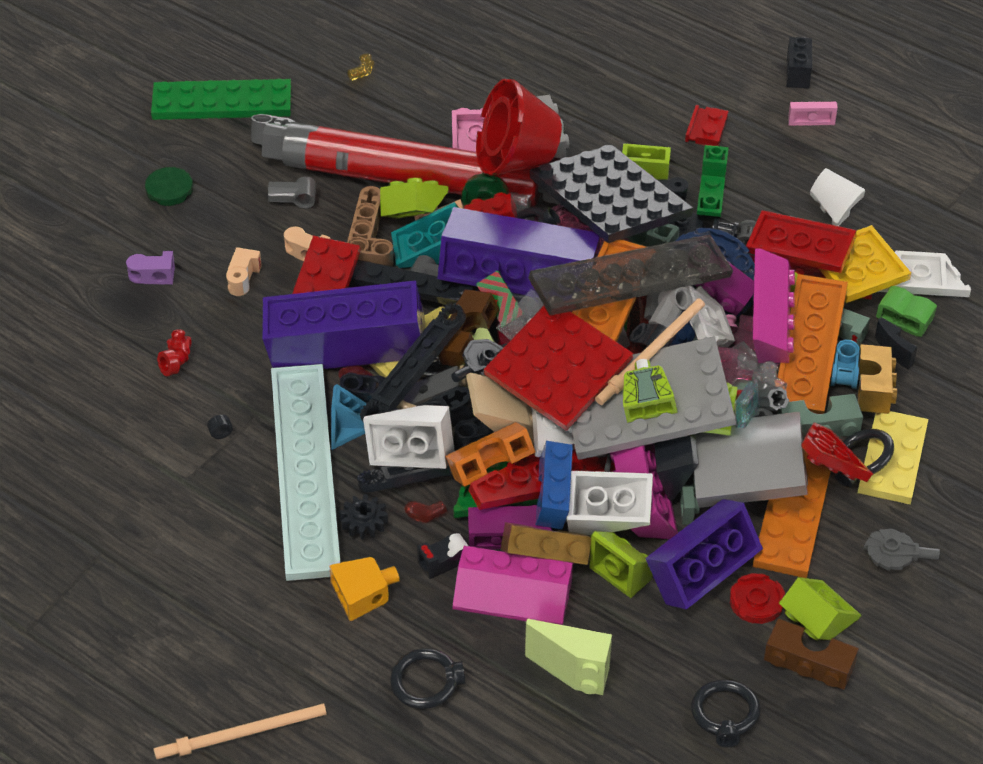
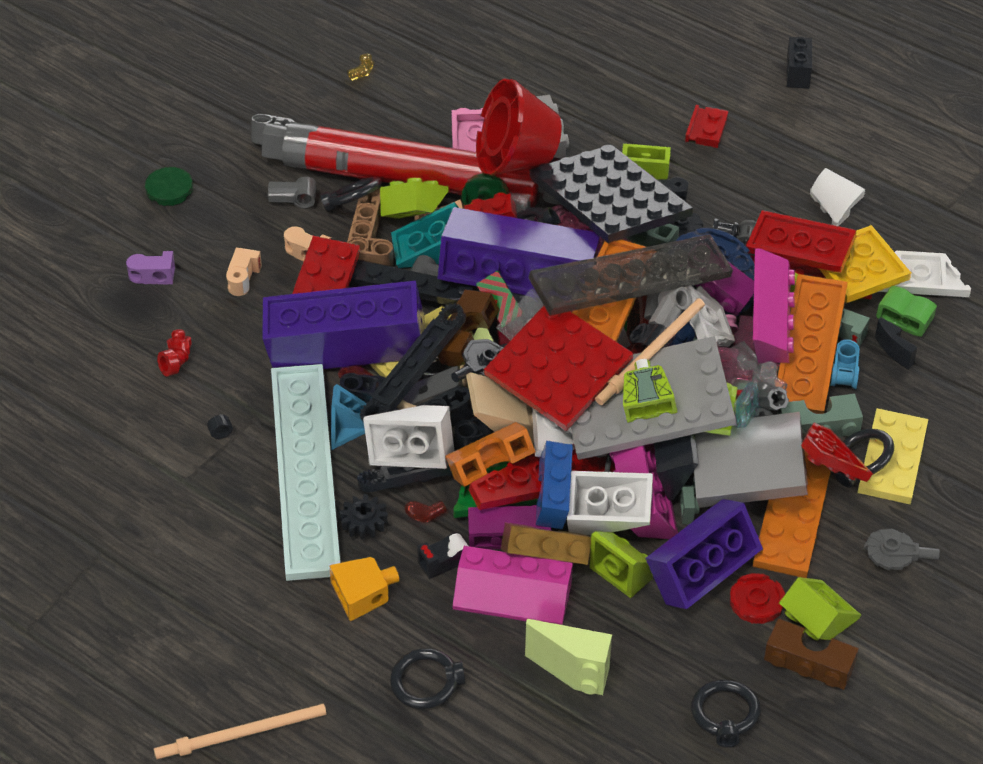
(221, 99): green plate -> none
(350, 192): none -> black piece
(712, 181): green slope -> none
(812, 113): bright pink plate -> none
(876, 379): pearl gold arch -> none

